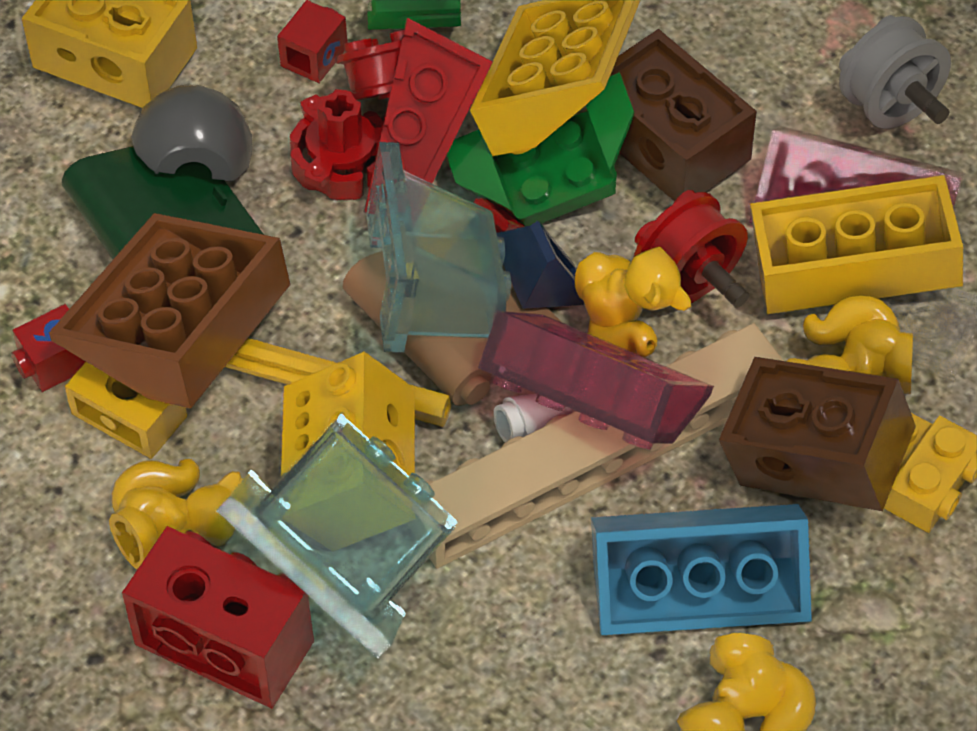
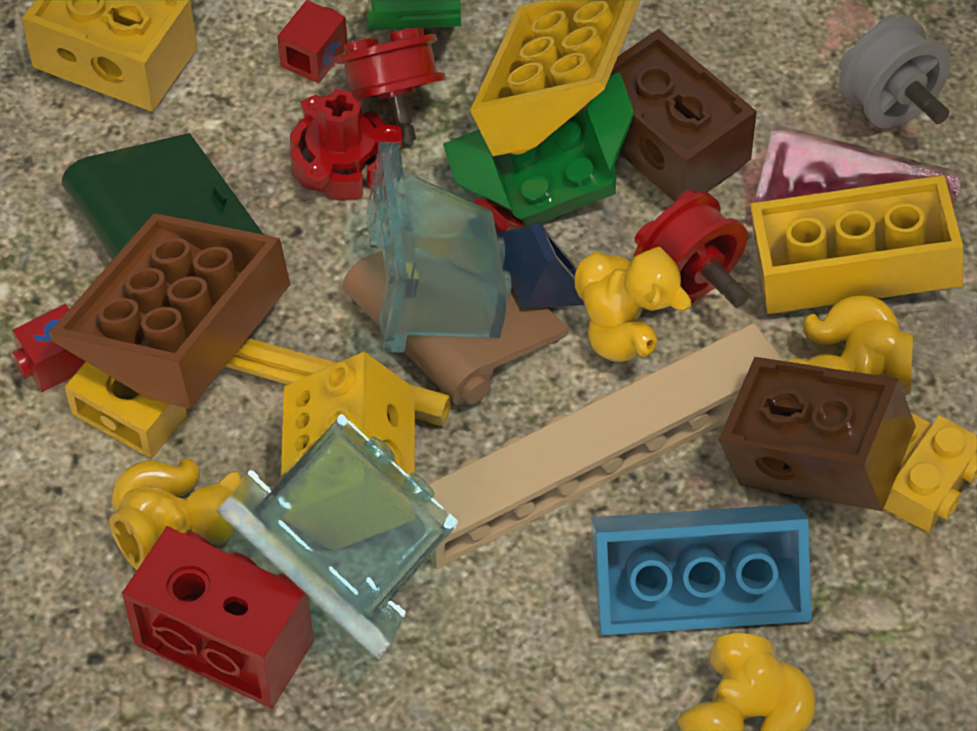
(193, 126): dark grey cylinder -> none
(429, 98): red wing -> none
(522, 416): white cone -> none
(592, 378): clear pink slope -> none

